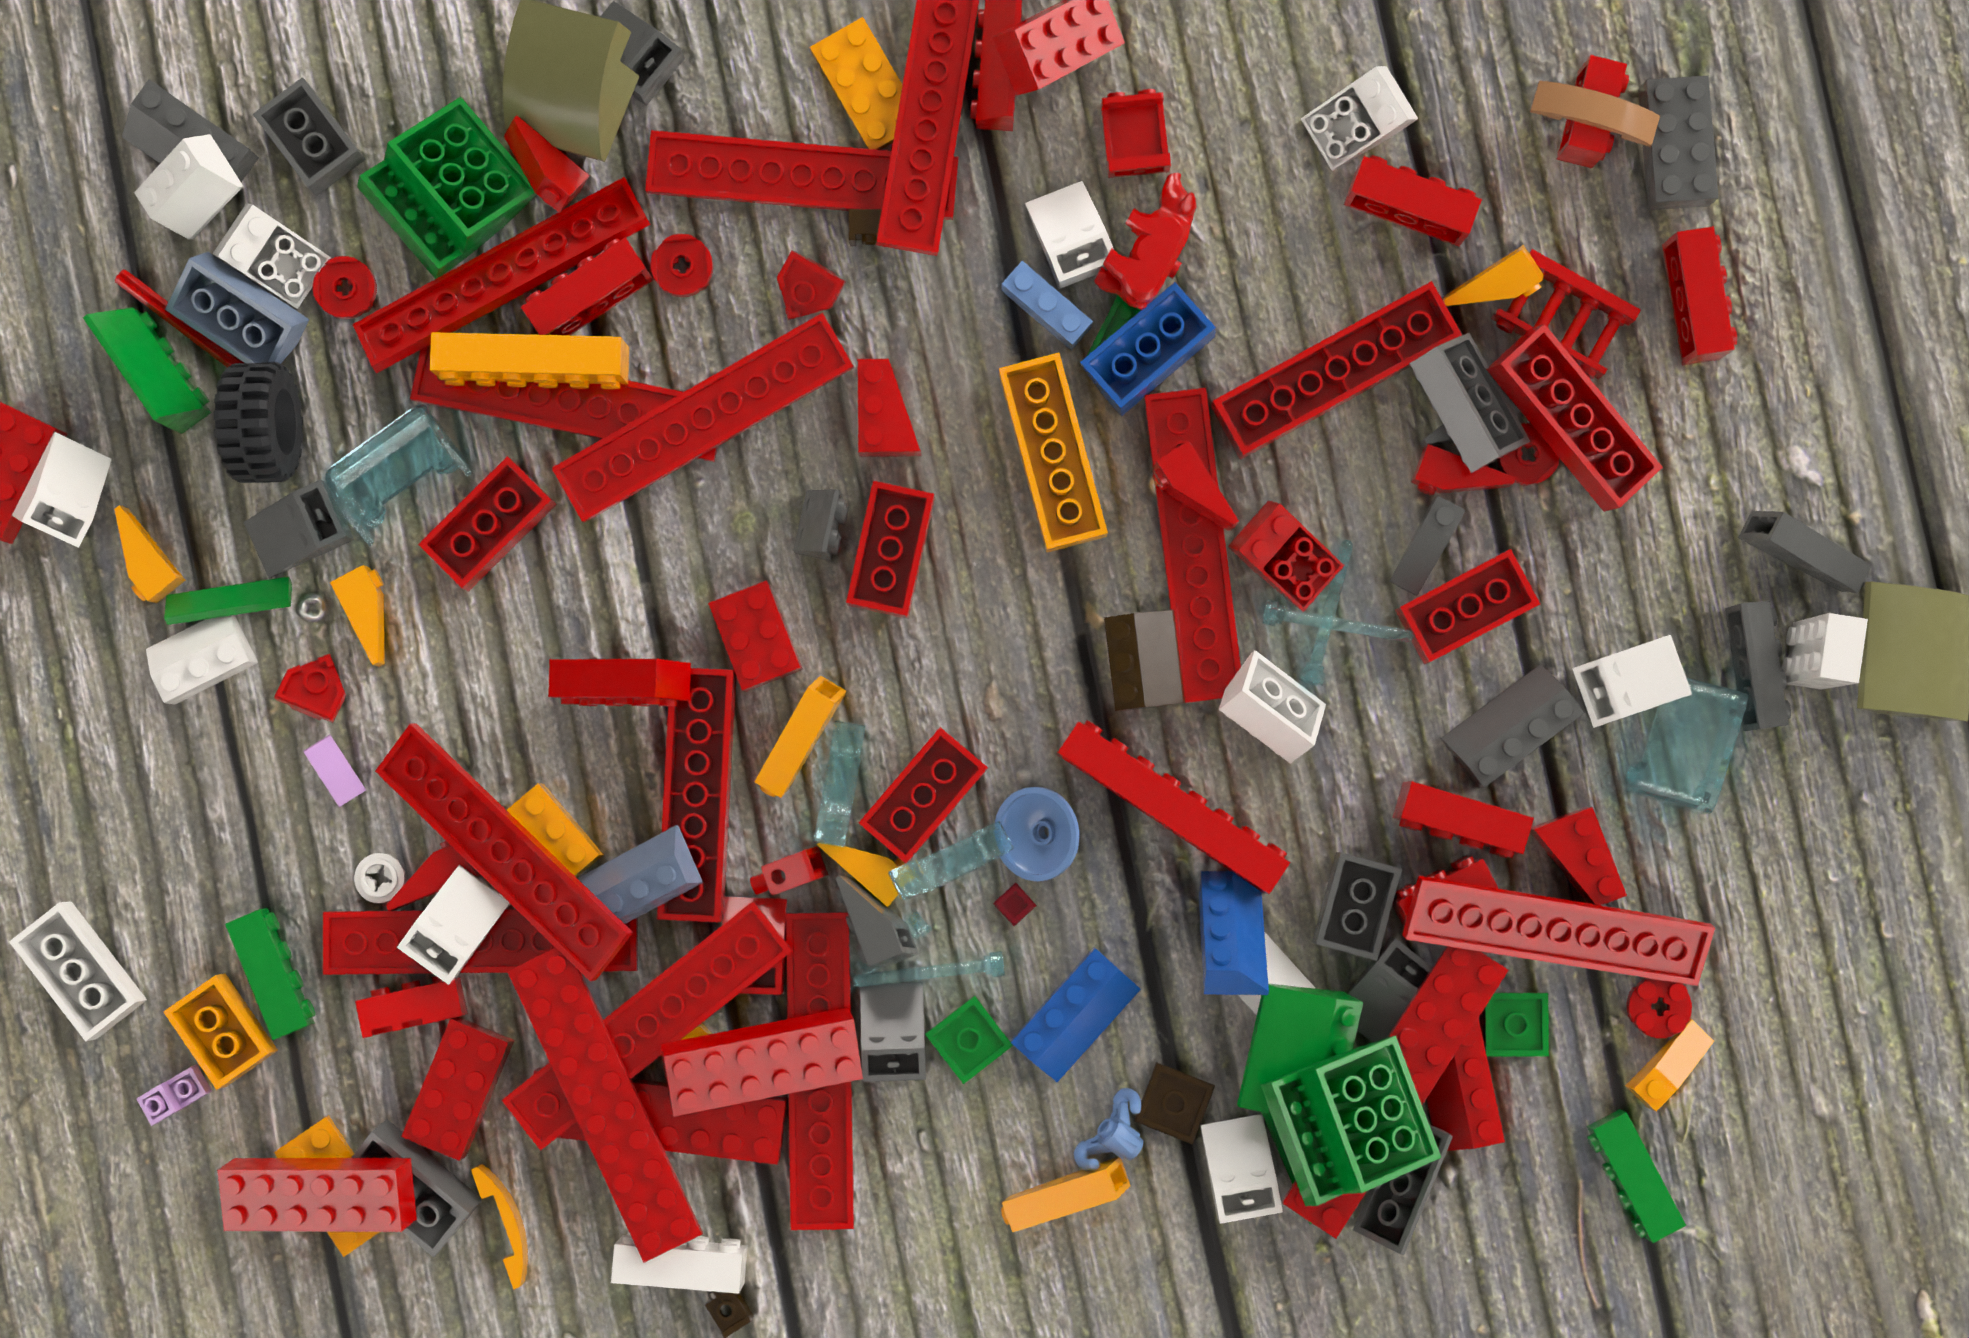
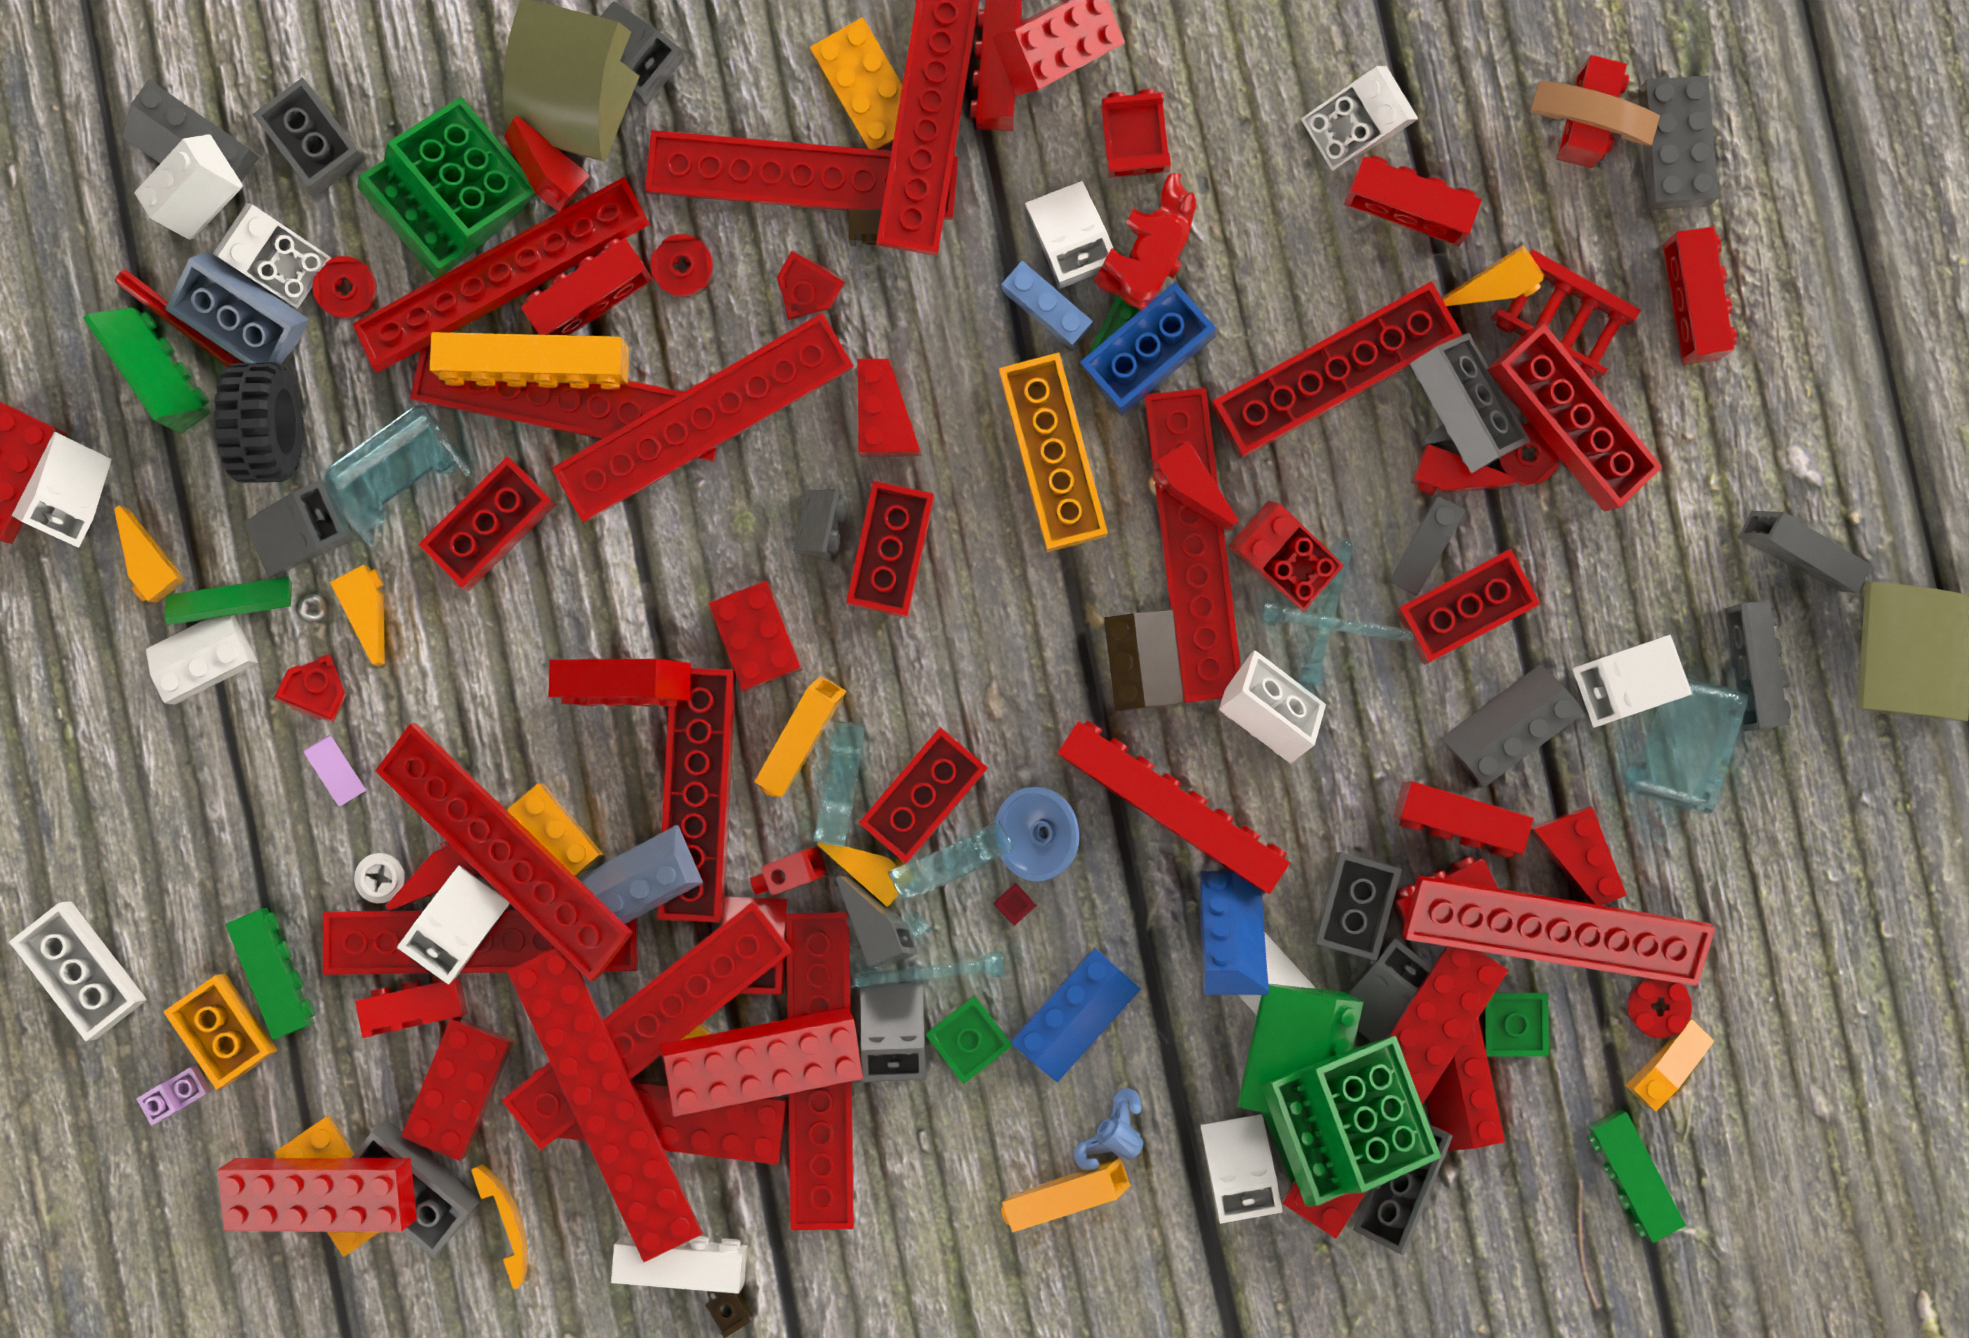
(1174, 1103): dark brown tile -> none
(1825, 651): white brick -> none

